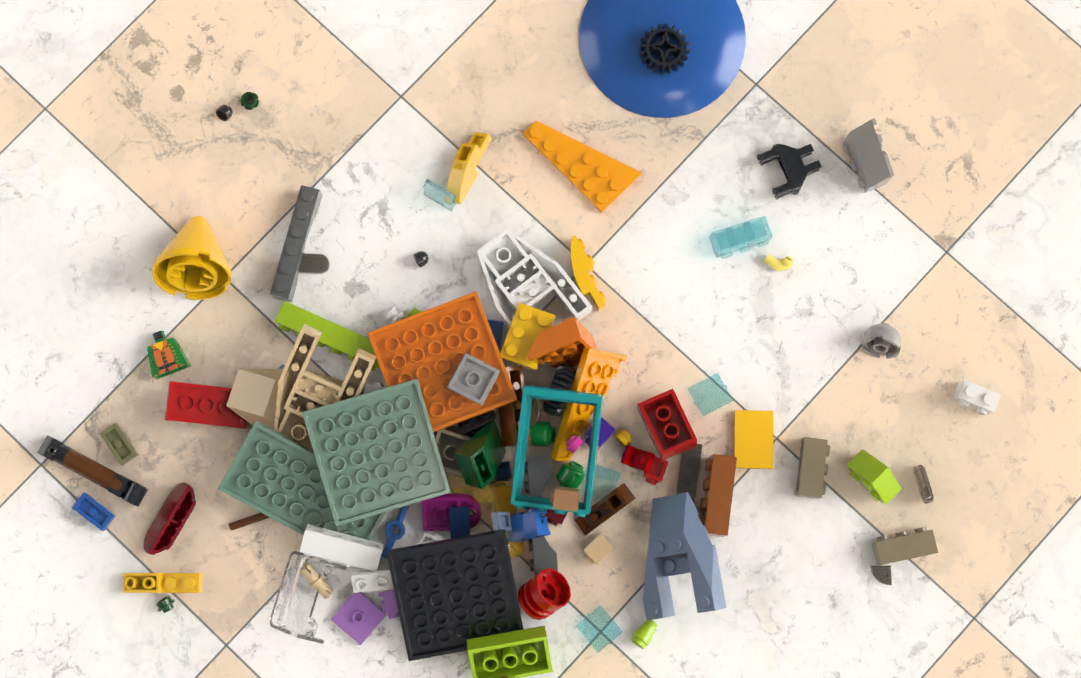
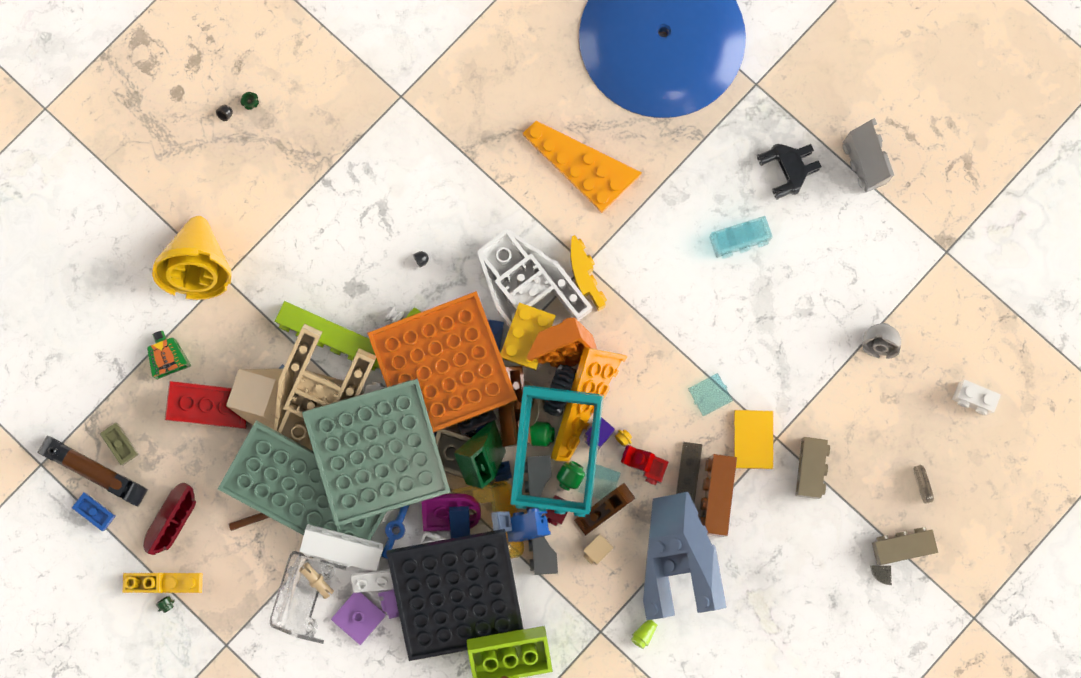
(299, 228): dark grey arch -> none
(314, 264): clear smoke tile -> none
(439, 195): clear light blue piece -> none
(463, 168): yellow slope -> none
(473, 379): light grey plate -> none
(544, 594): red wheel -> none
(565, 498): medium nougat brick -> none
(574, 443): dark pink plate -> none
(599, 628): clear light blue piece -> none
(667, 424): red brick -> none
(671, 49): black gear -> none
(779, 265): light yellow arm -> none
(874, 477): lime brick -> none

